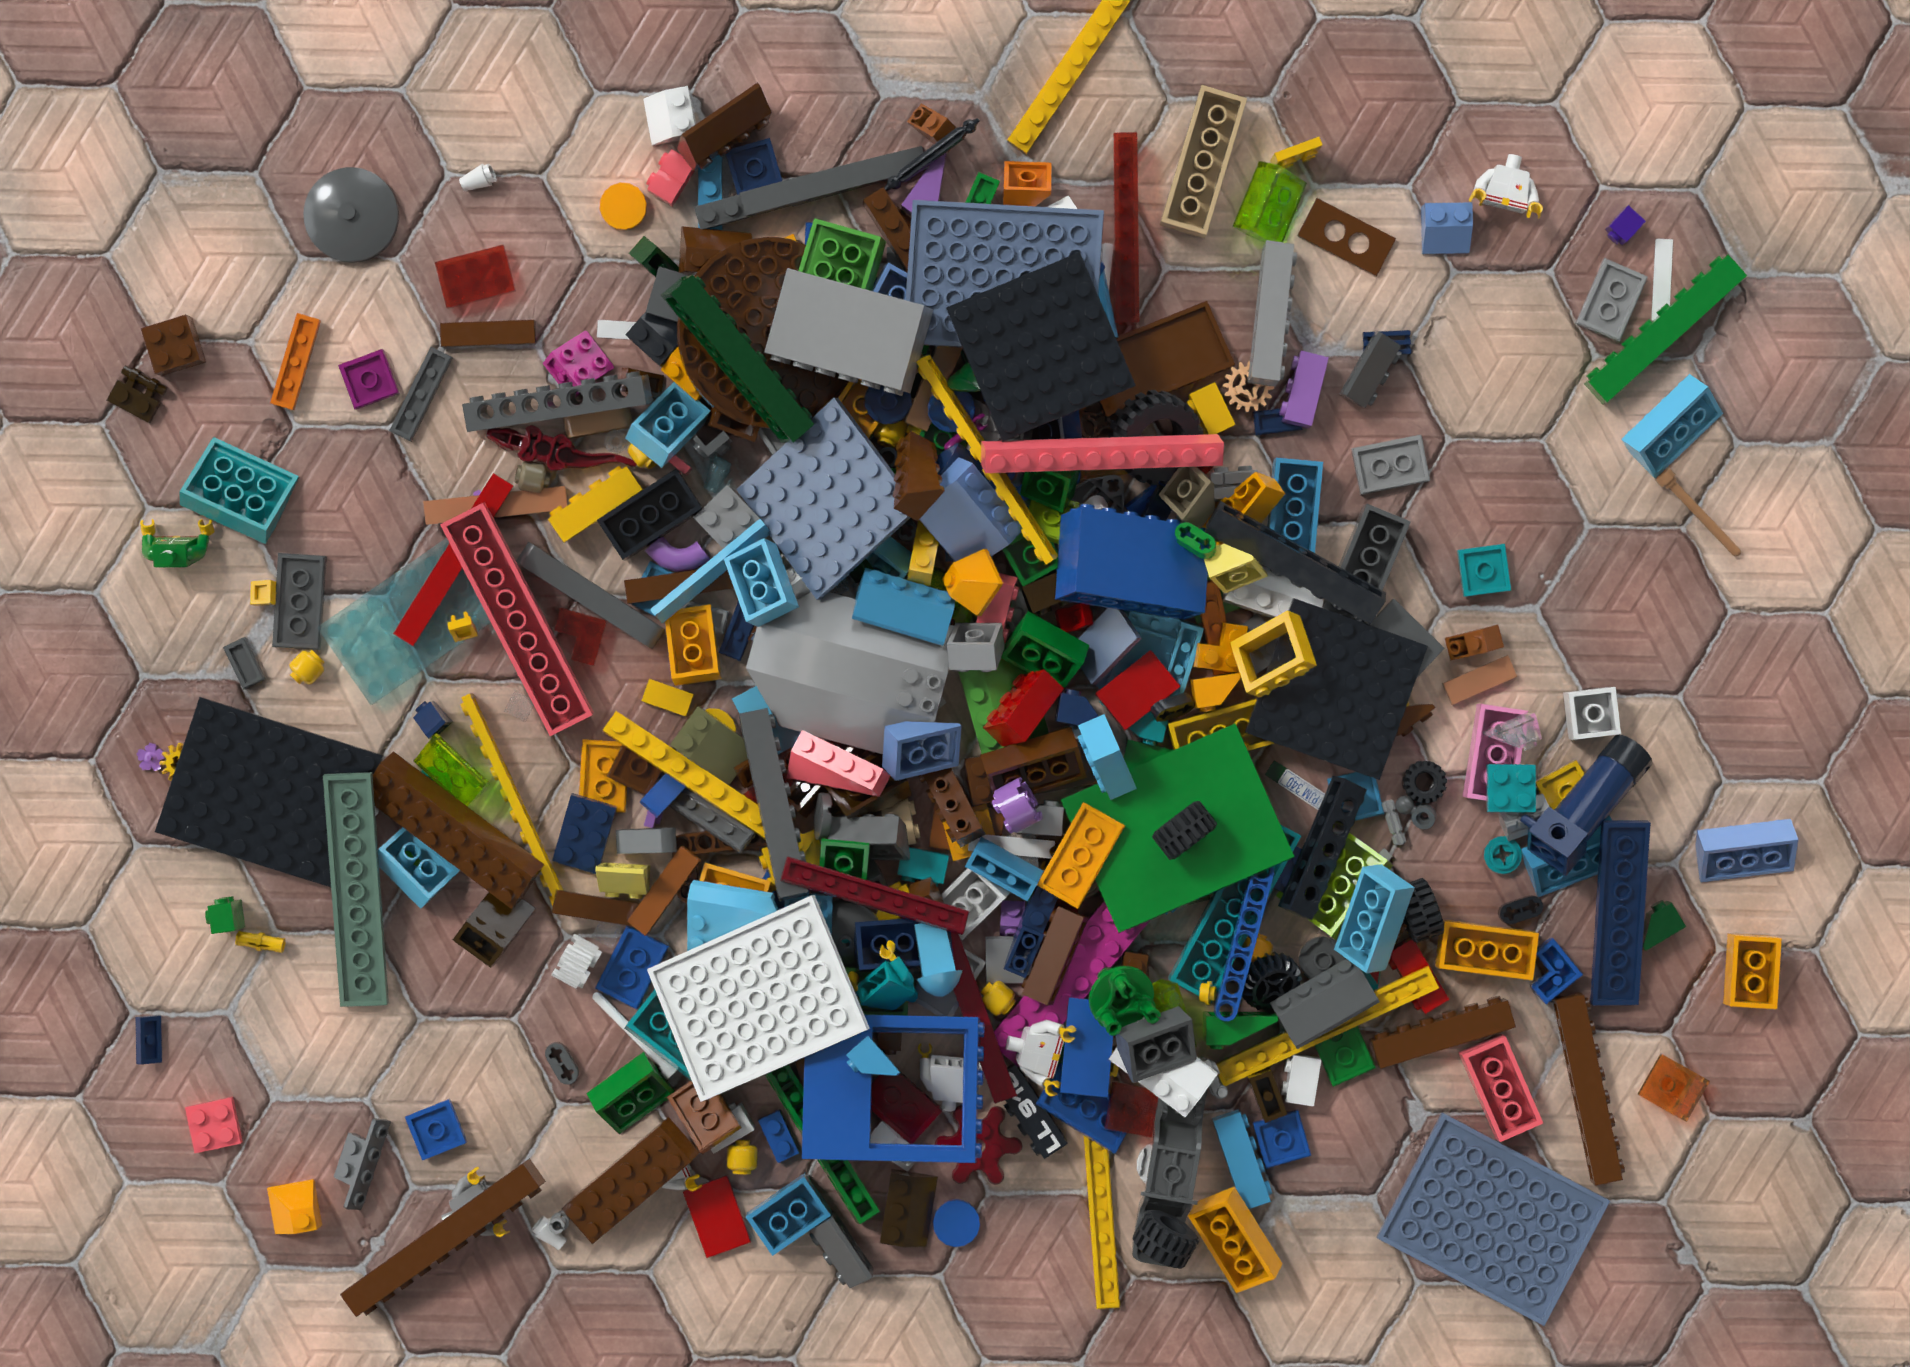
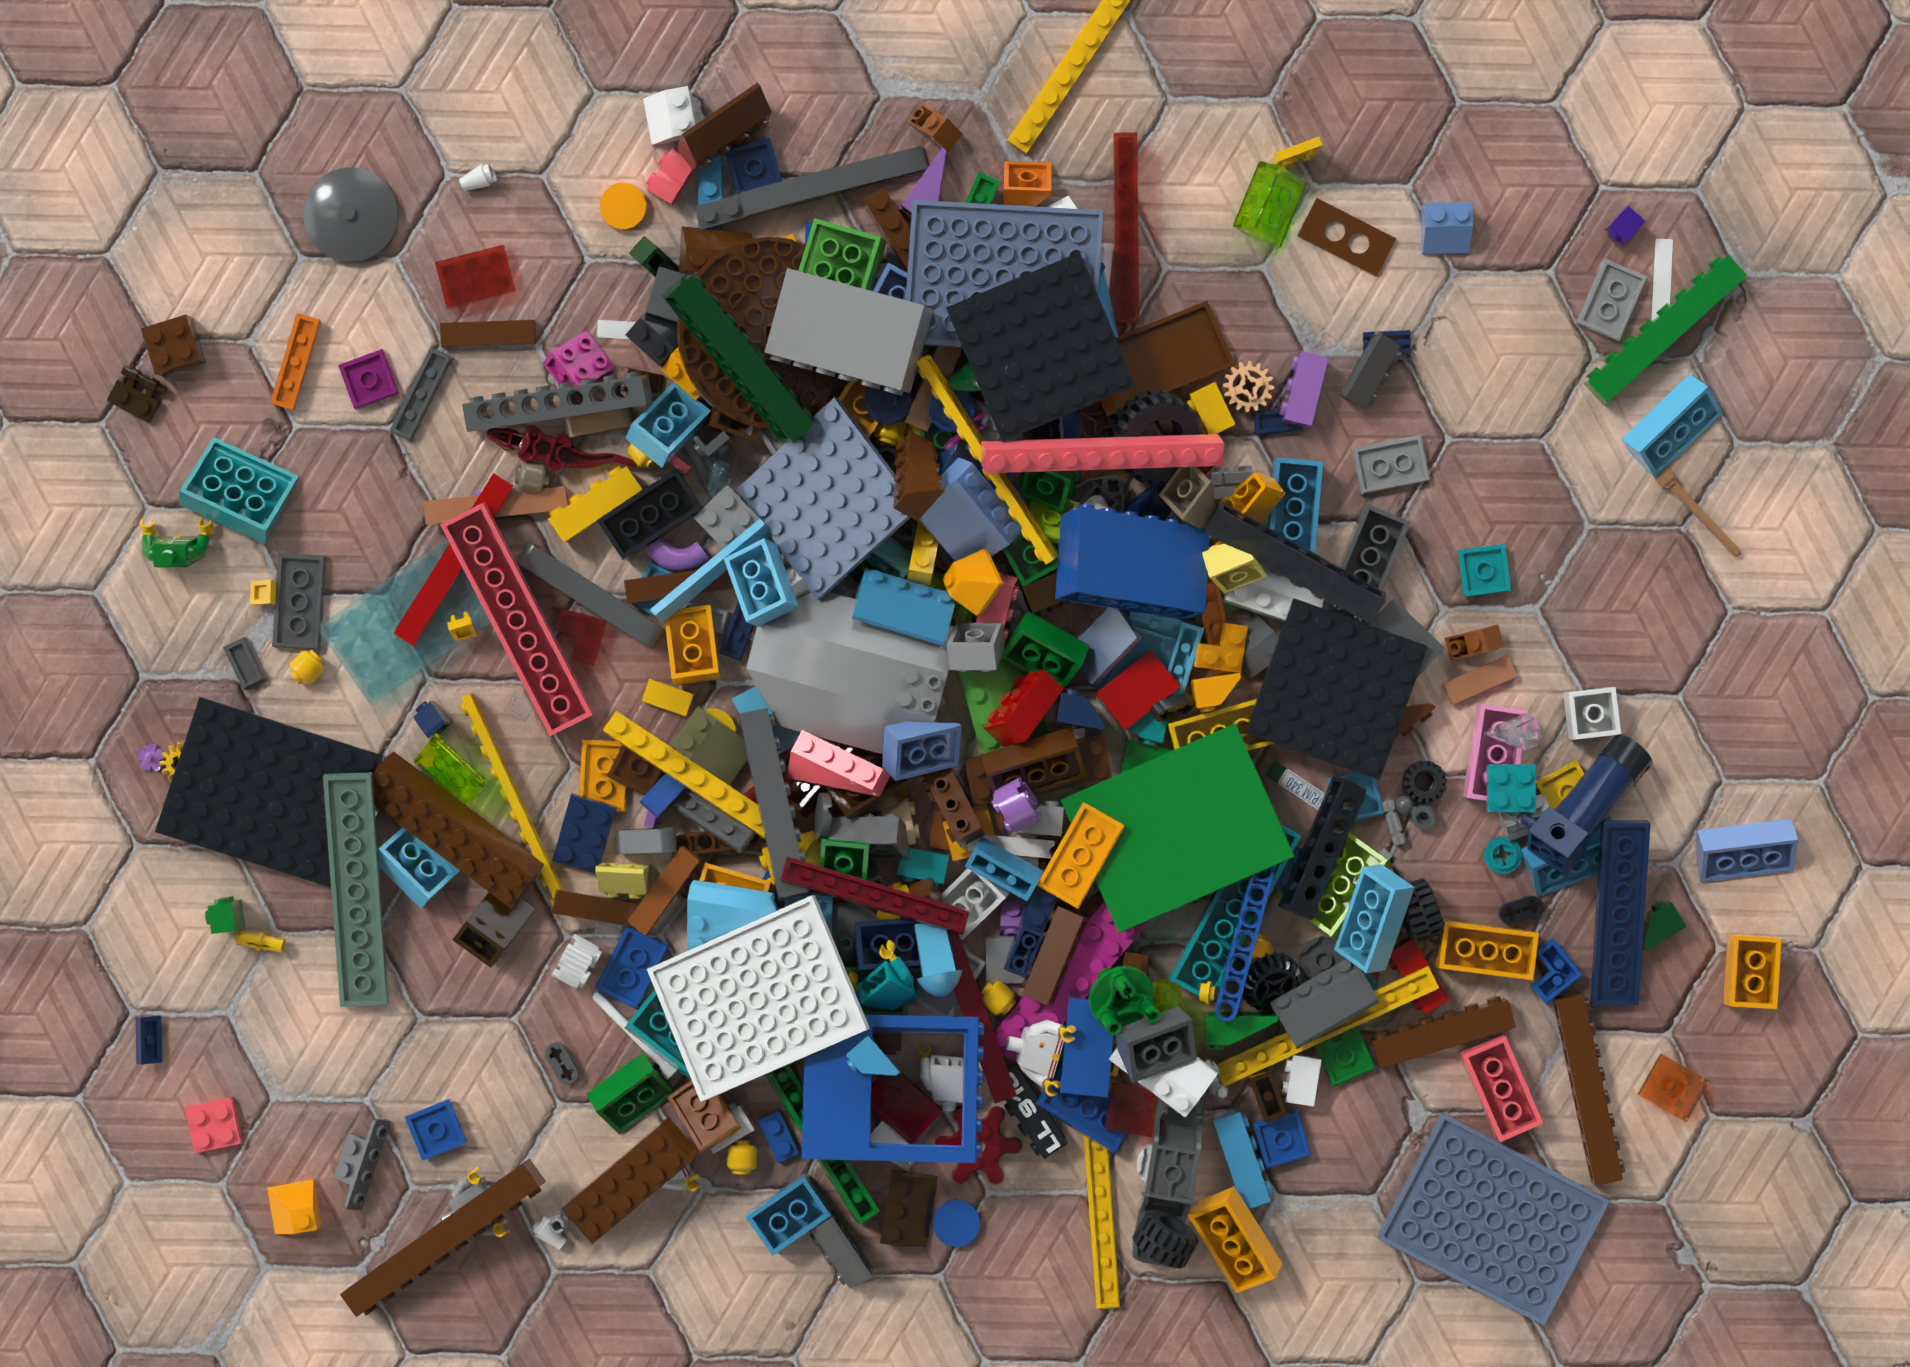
(717, 1216): red tile -> none
(744, 774): reddish brown tile -> none
(932, 154): black wheel -> none
(1074, 618): red bracket -> none
(1105, 757): medium azure brick -> none
(1184, 830): black tyre -> none
(1197, 535): green beam -> none
(1203, 161): tan brick -> none
(1264, 634): yellow window -> none
(1271, 313): light grey brick -> none
(1508, 188): white torso -> none

